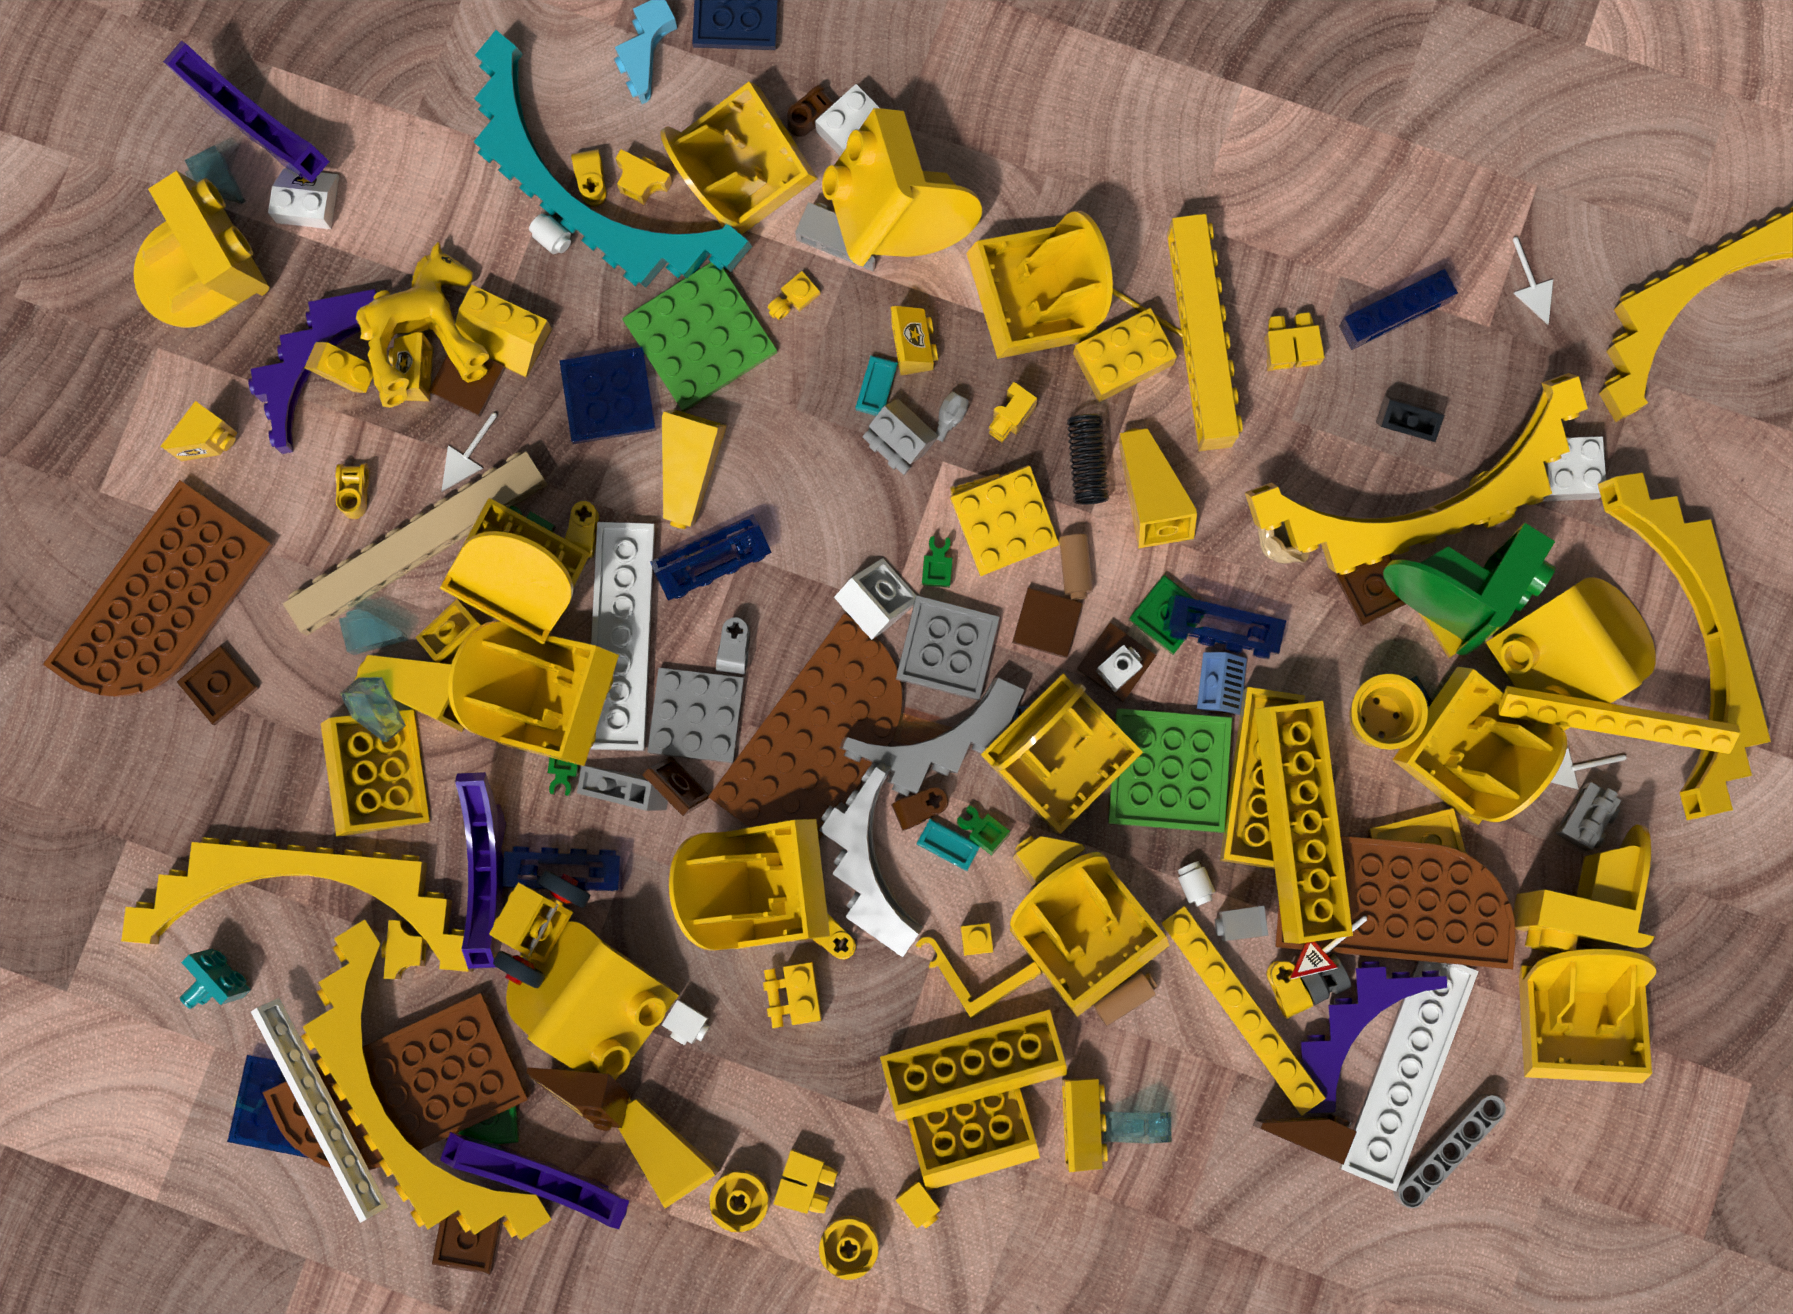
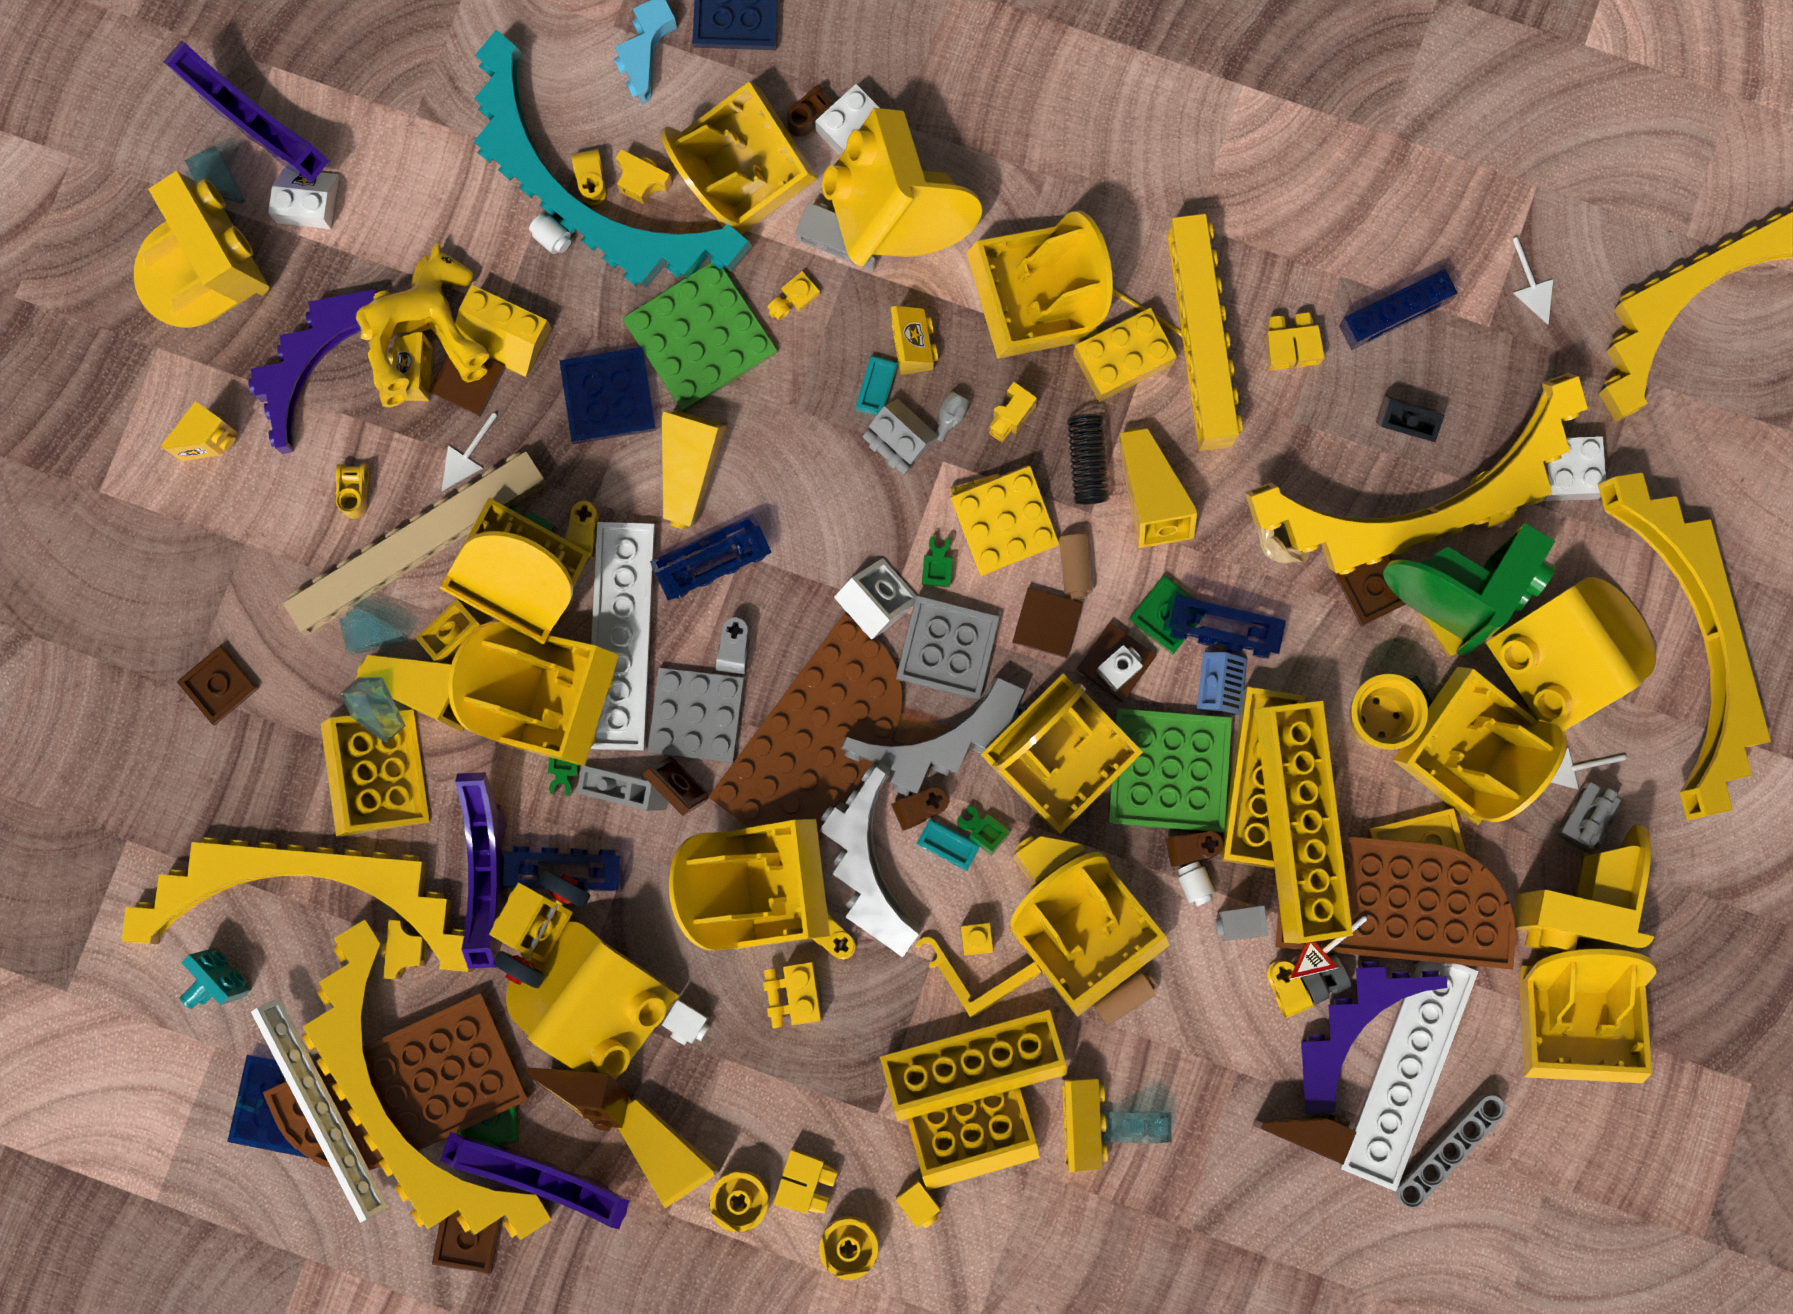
(159, 598): dark orange plate -> none
(340, 367): yellow brick -> none
(1188, 849): none -> reddish brown piece
(1243, 1011): yellow plate -> none
(1618, 720): yellow plate -> none

